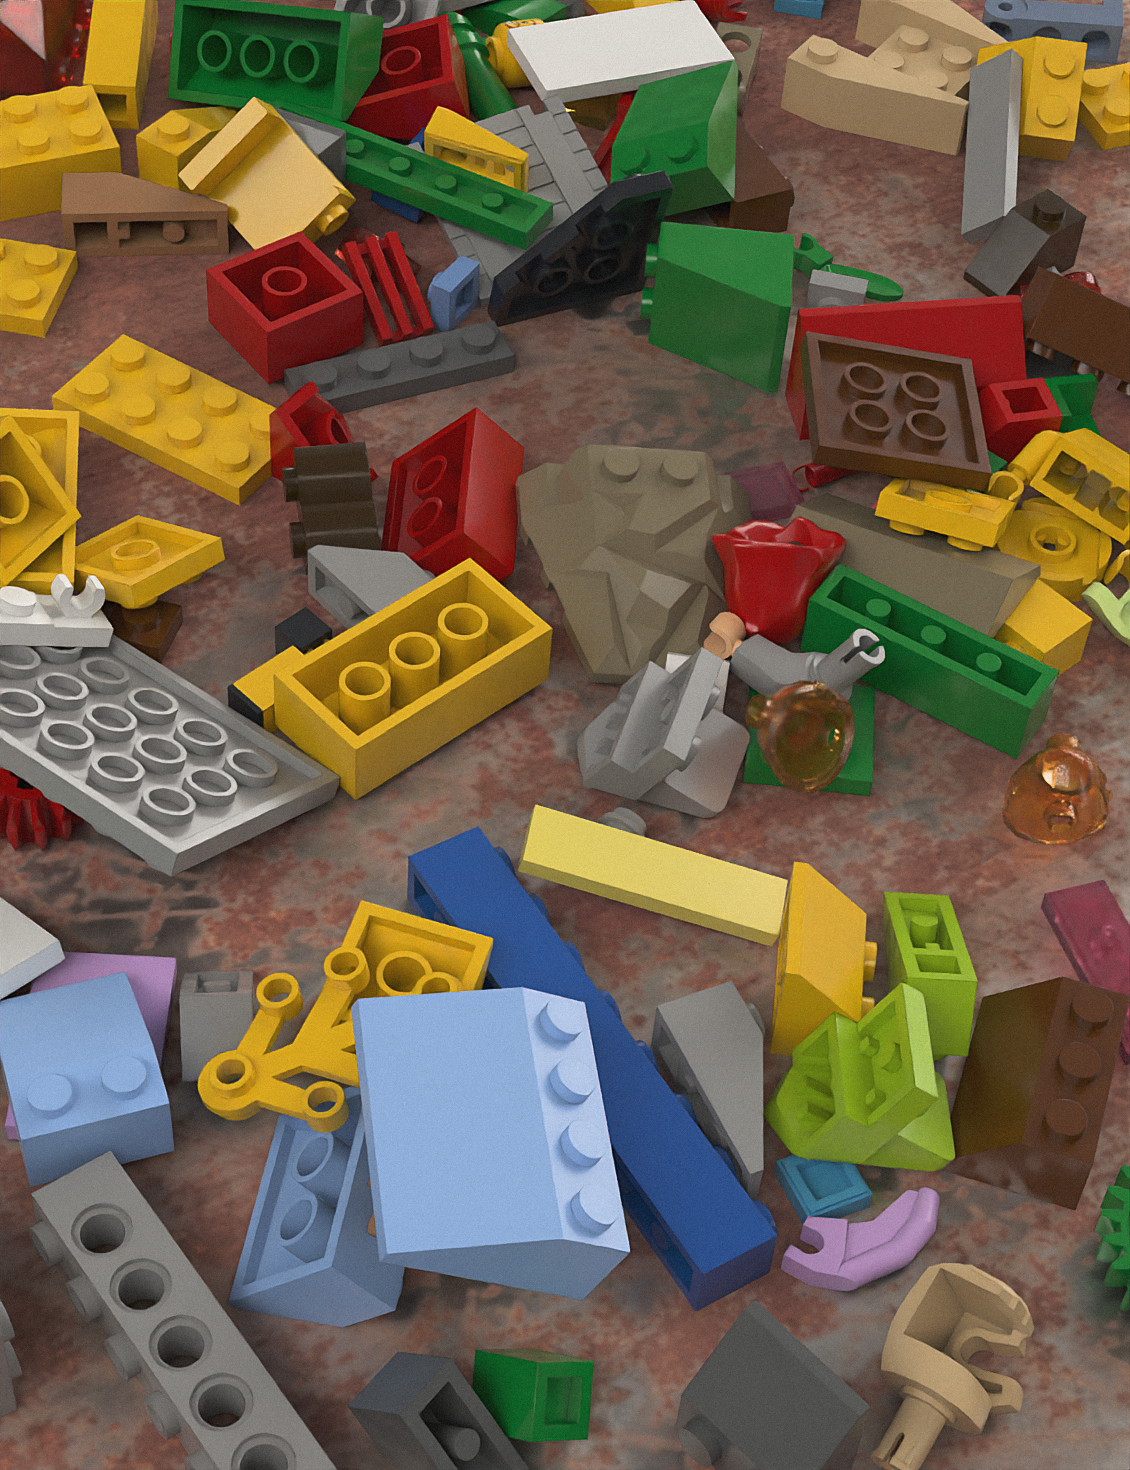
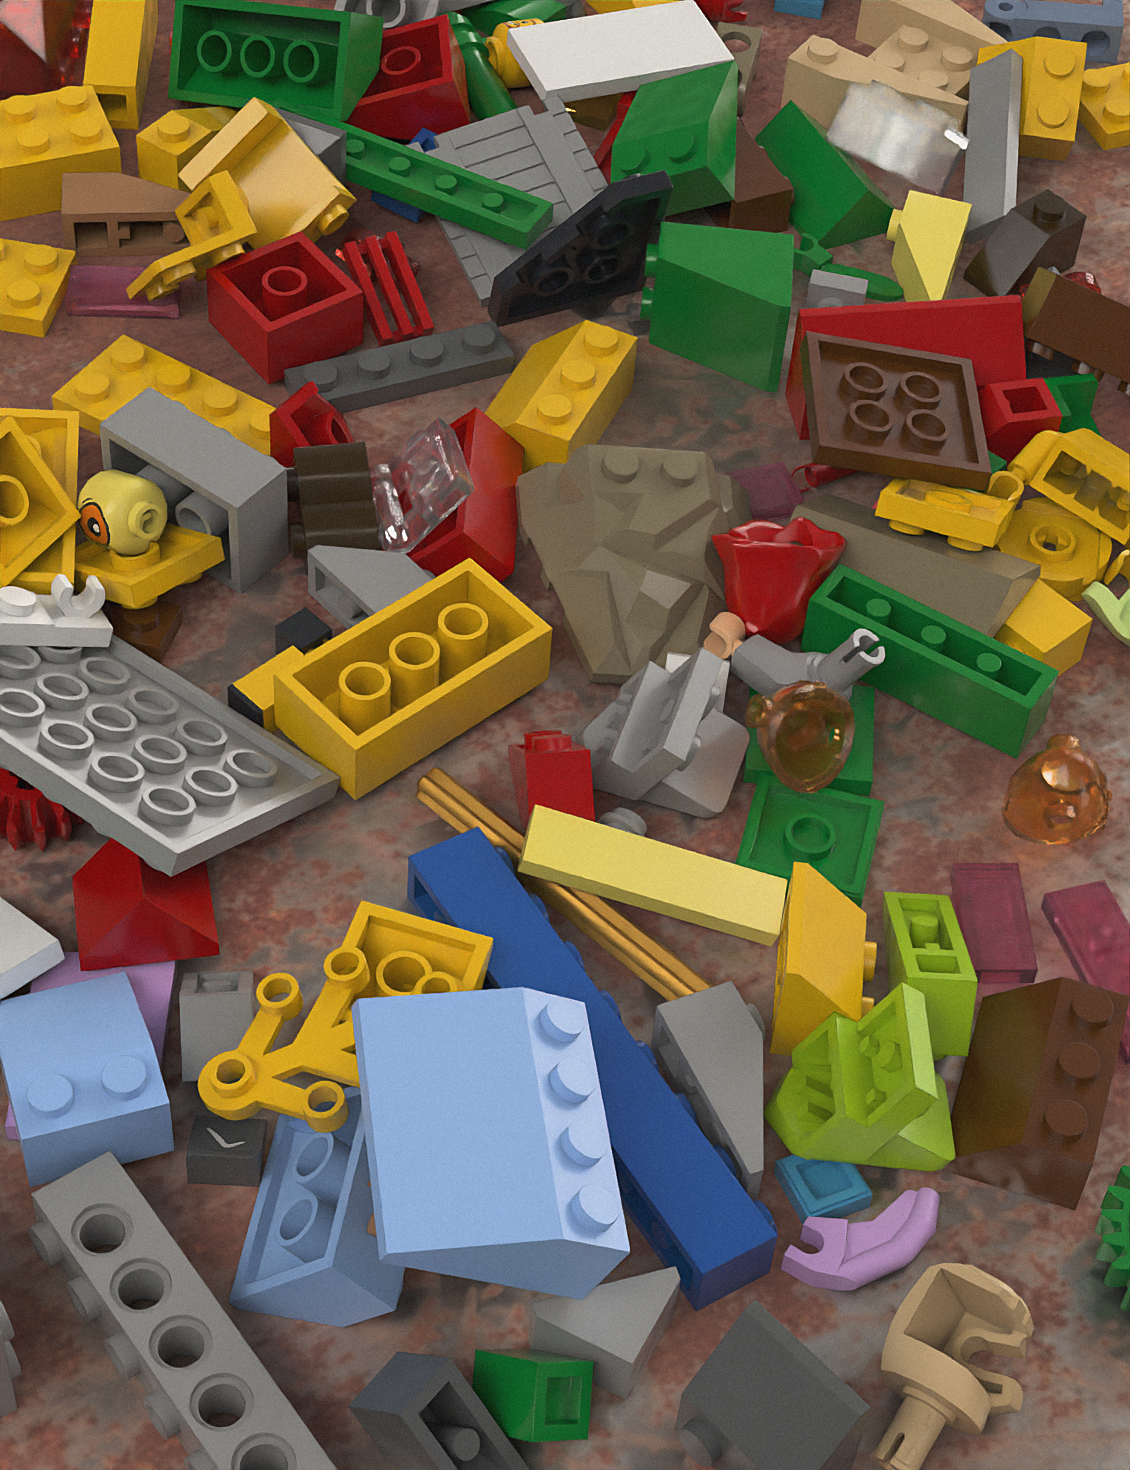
(102, 293): none -> clear pink tile
(121, 511): none -> light yellow head
(140, 914): none -> red slope
(207, 481): none -> light grey brick
(216, 227): none -> yellow bracket
(226, 1151): none -> dark grey slope
(435, 480): none -> clear plate
(454, 293): medium blue plate -> none
(475, 149): yellow slope -> none
(552, 774): none -> red slope
(566, 391): none -> yellow slope
(585, 910): none -> pearl gold axle
(612, 1326): none -> light grey slope
(821, 828): none -> green tile
(831, 191): none -> green slope
(900, 139): none -> clear brick
(927, 244): none -> light yellow slope
(994, 921): none -> clear pink tile

